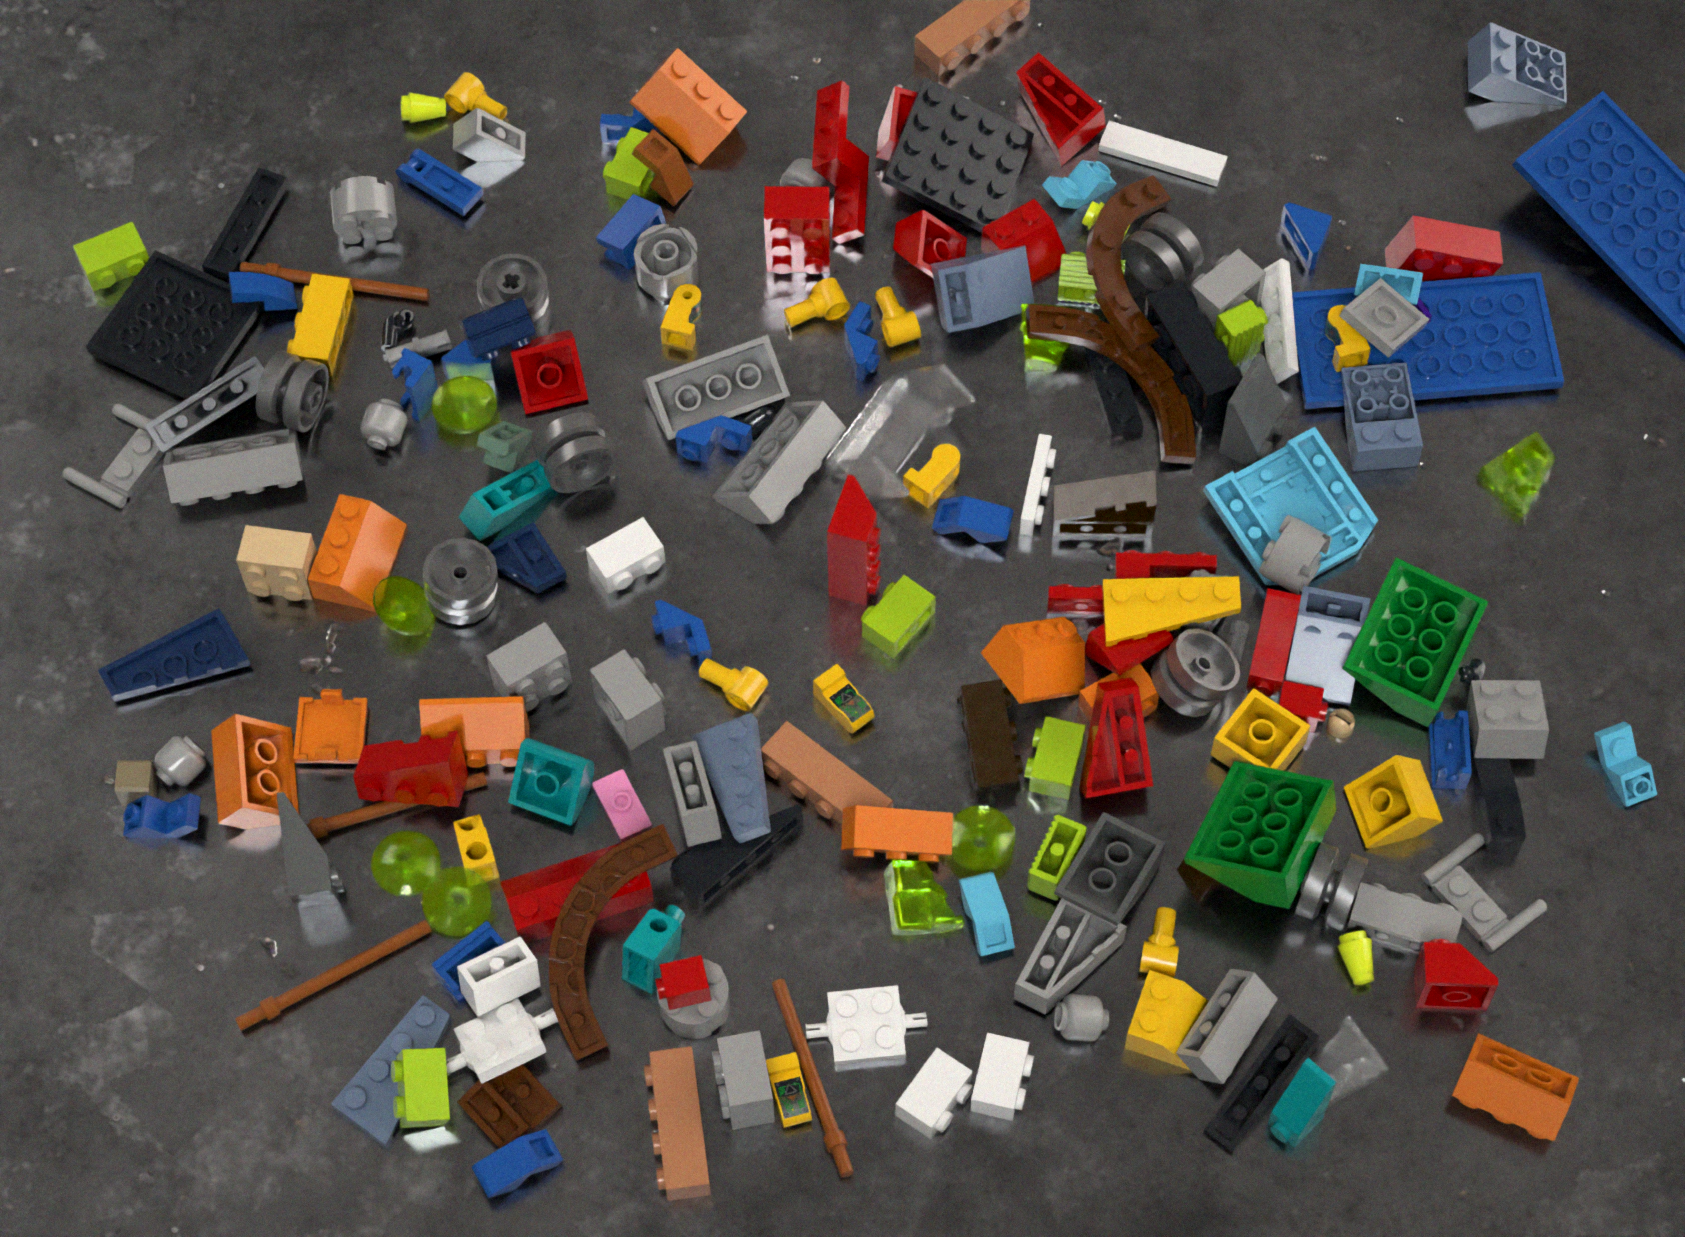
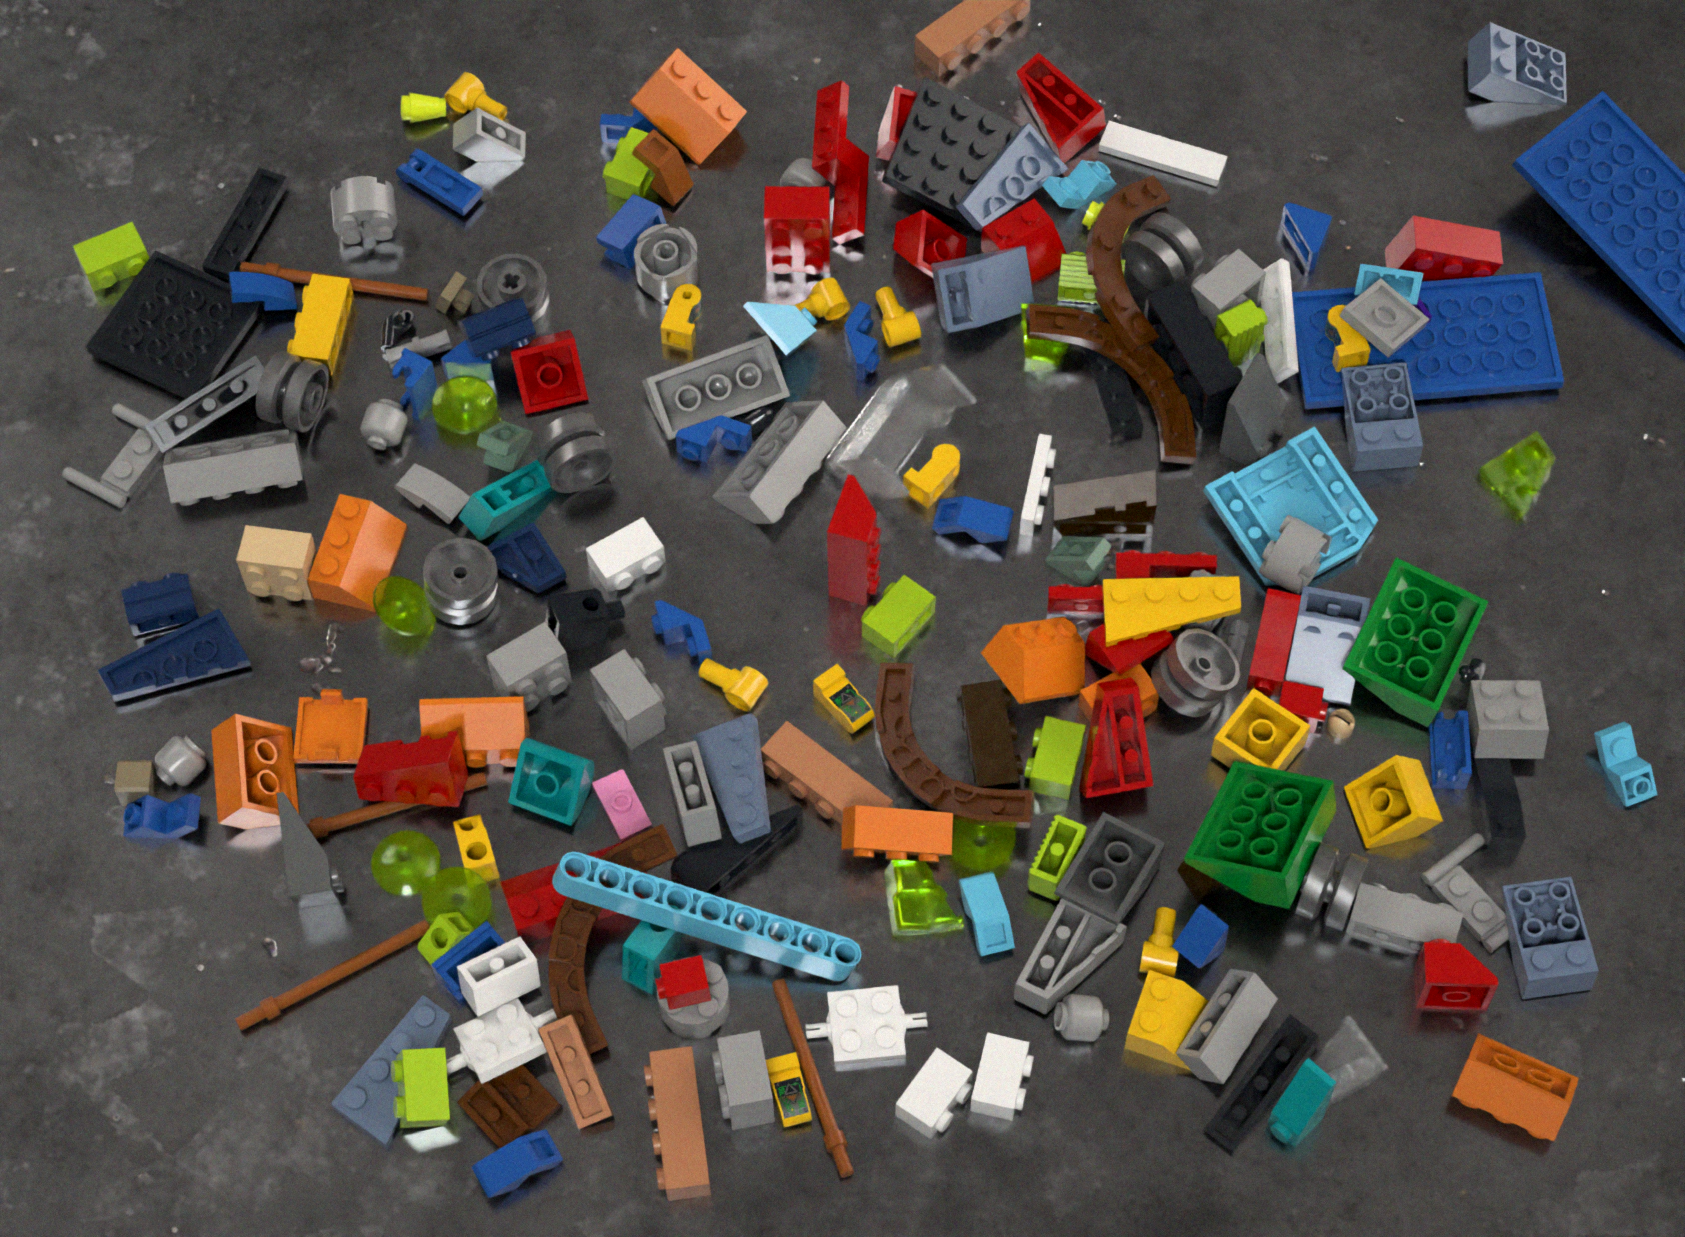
(160, 603): none -> dark blue brick
(432, 490): none -> light grey slope
(443, 935): none -> lime leg
(455, 295): none -> dark tan tile
(576, 1071): none -> nougat plate
(581, 617): none -> black torso
(690, 921): none -> medium azure beam
(783, 324): none -> medium azure slope
(922, 776): none -> reddish brown plate
(1010, 177): none -> sand blue wing
(1079, 557): none -> sand green slope
(1202, 937): none -> blue slope
(1357, 956): neon yellow cone -> none
(1548, 938): none -> sand blue slope

